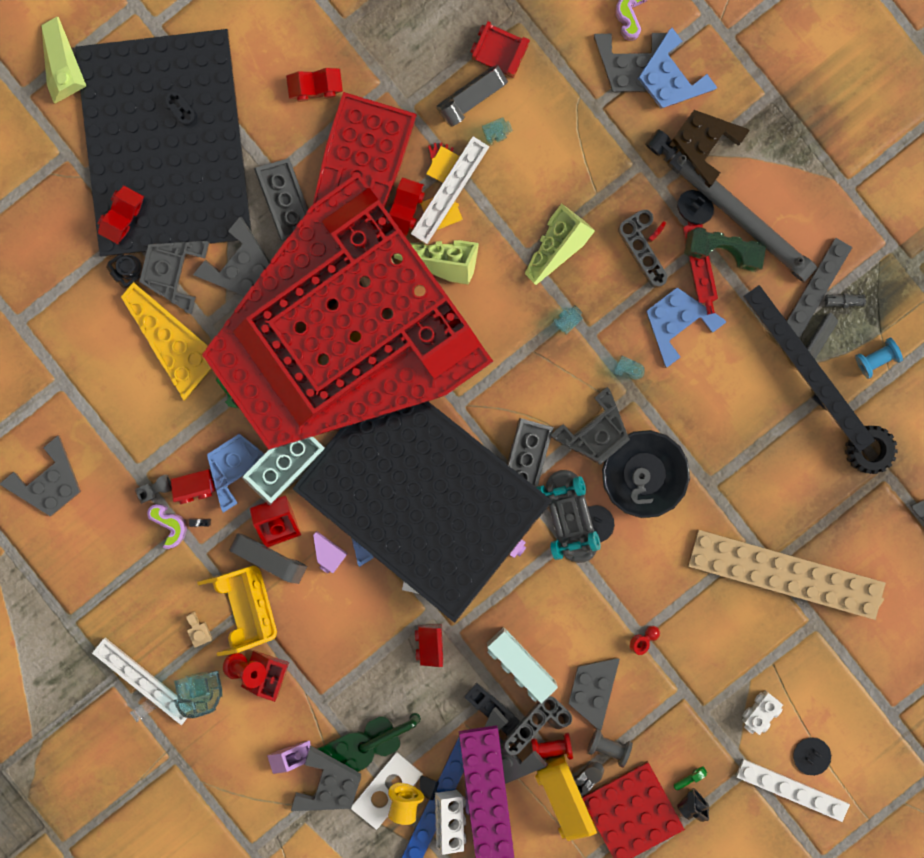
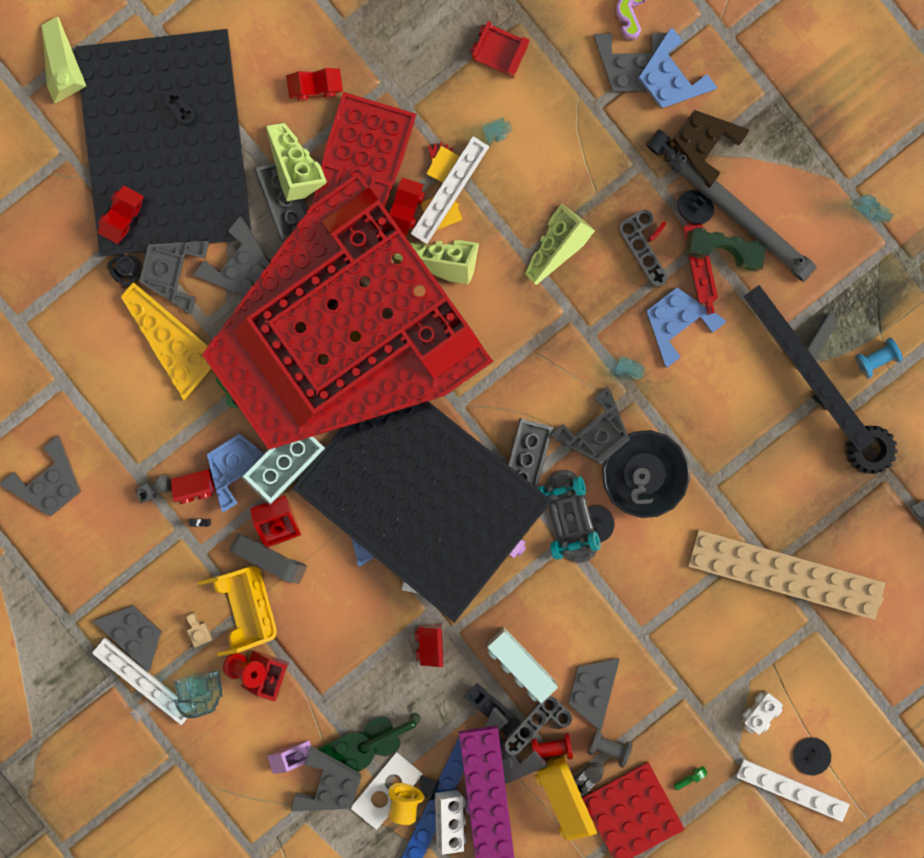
(133, 634): none -> dark grey wing
(170, 521): lavender animal -> none
(295, 168): none -> yellowish green wedge
(328, 553): lavender slope -> none
(471, 95): dark grey beam -> none
(569, 319): clear light blue brick -> none
(640, 644): red plate -> none
(694, 806): black piece -> none
(818, 286): dark grey plate -> none
(845, 300): dark grey pin -> none
(869, 206): none -> clear light blue plate

